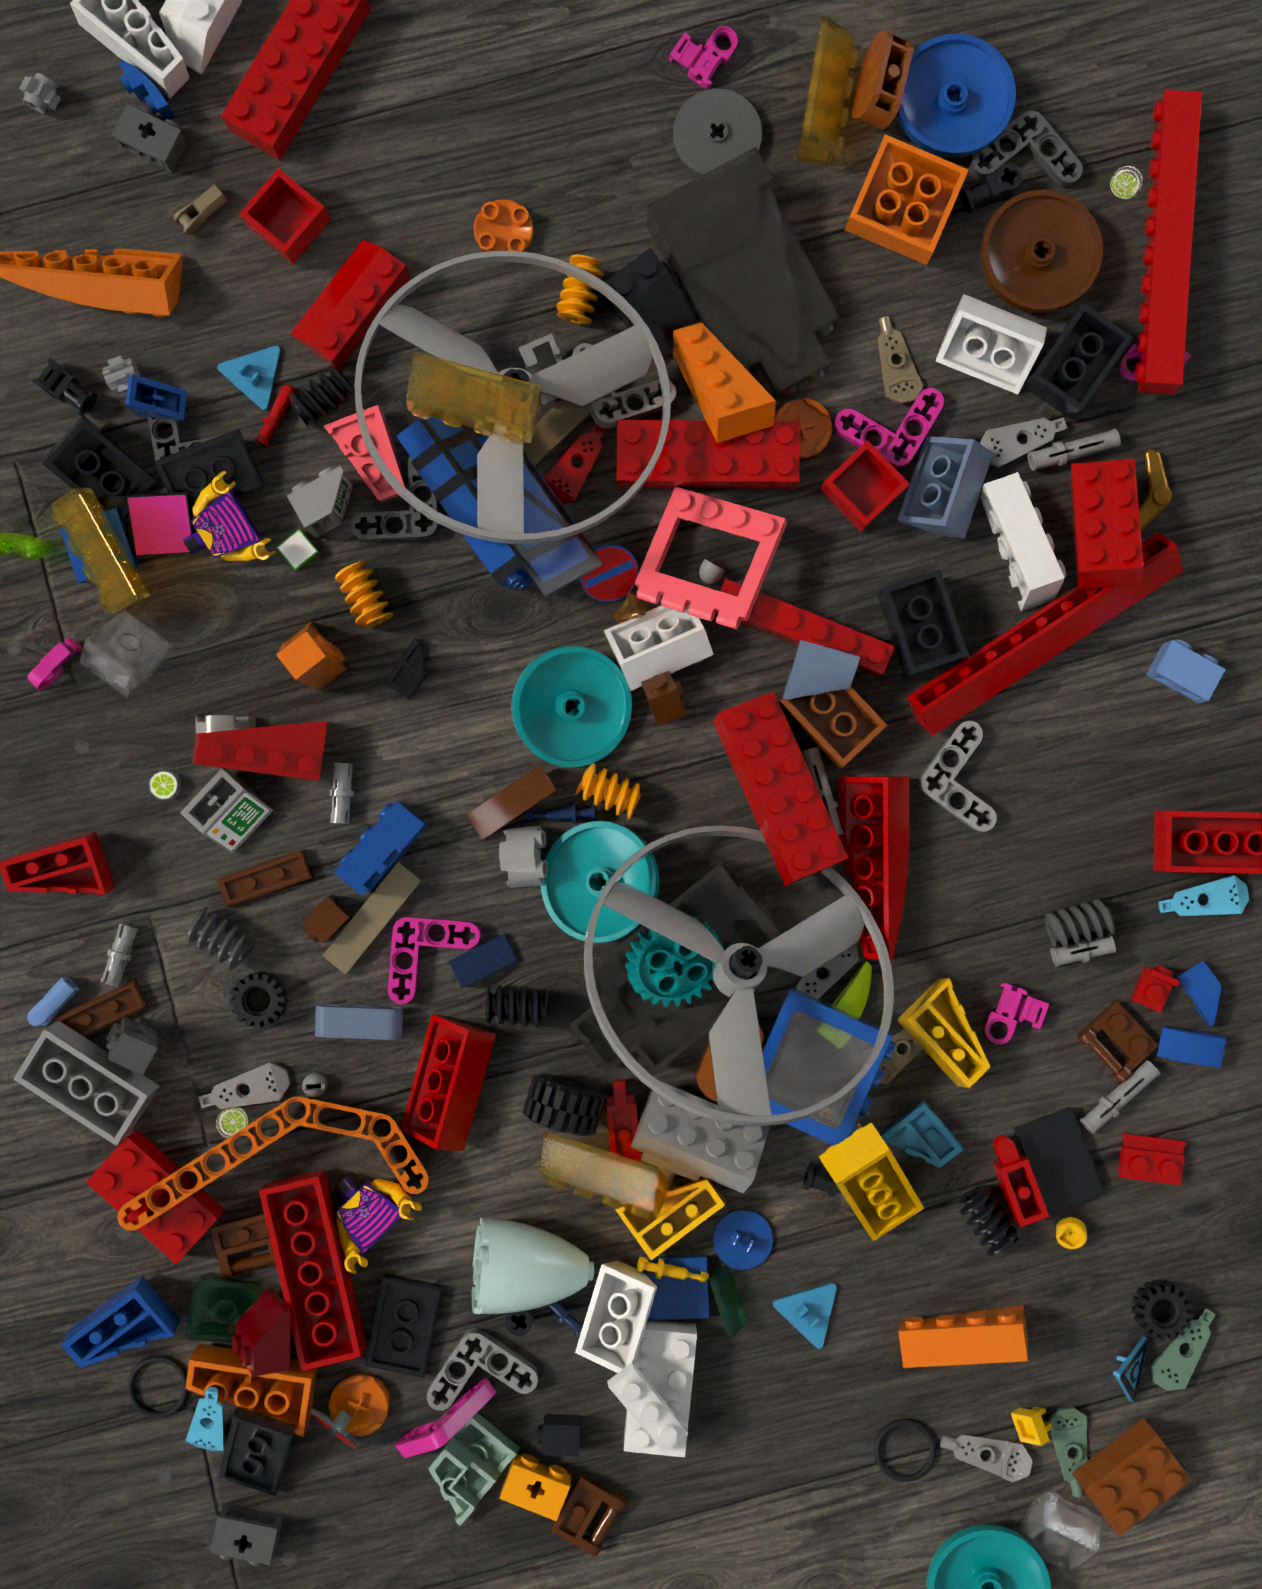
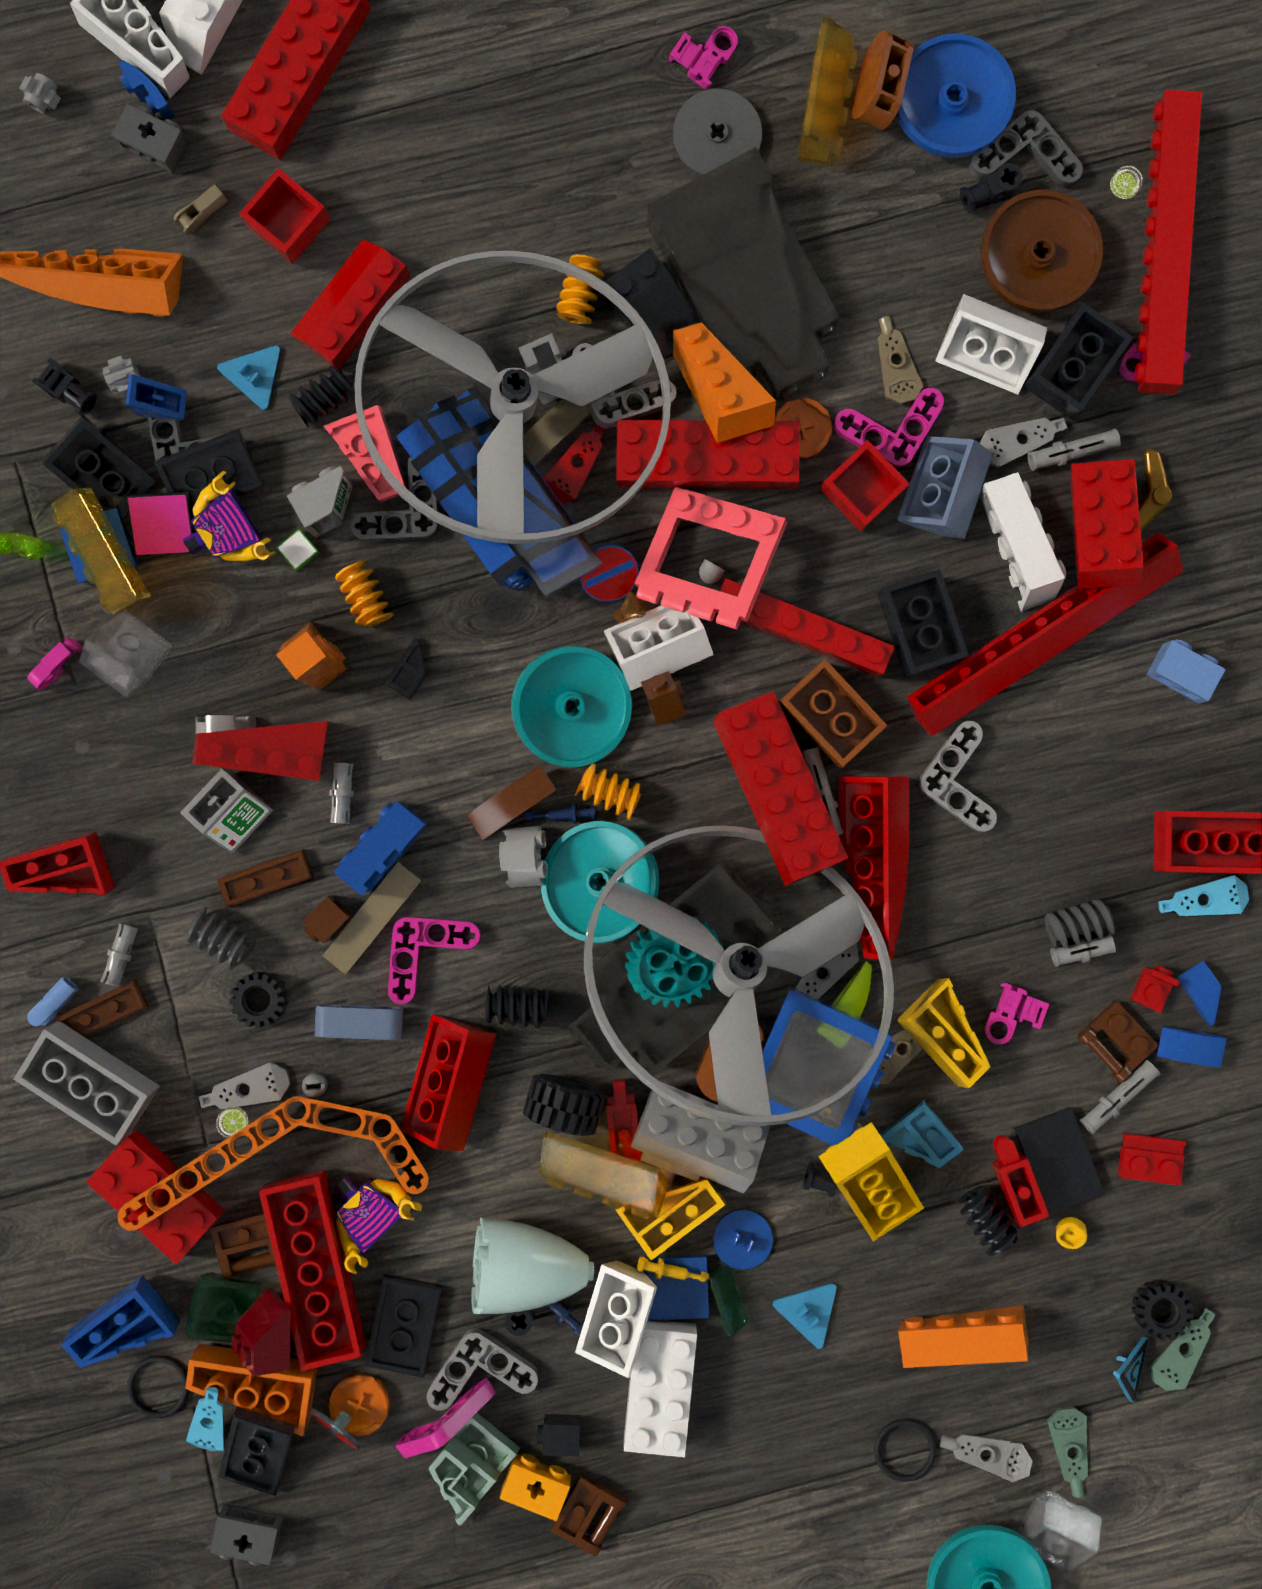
(131, 1045): dark grey brick -> none
(164, 785): tile -> none
(275, 415): red piece -> none
(473, 398): clear yellow slope -> none
(482, 960): dark blue slope -> none
(503, 227): orange dish -> none
(647, 1407): white plate -> none
(819, 671): sand blue slope -> none
(906, 199): orange slope -> none
(1031, 1426): yellow tile -> none
(1131, 1477): dark orange brick -> none

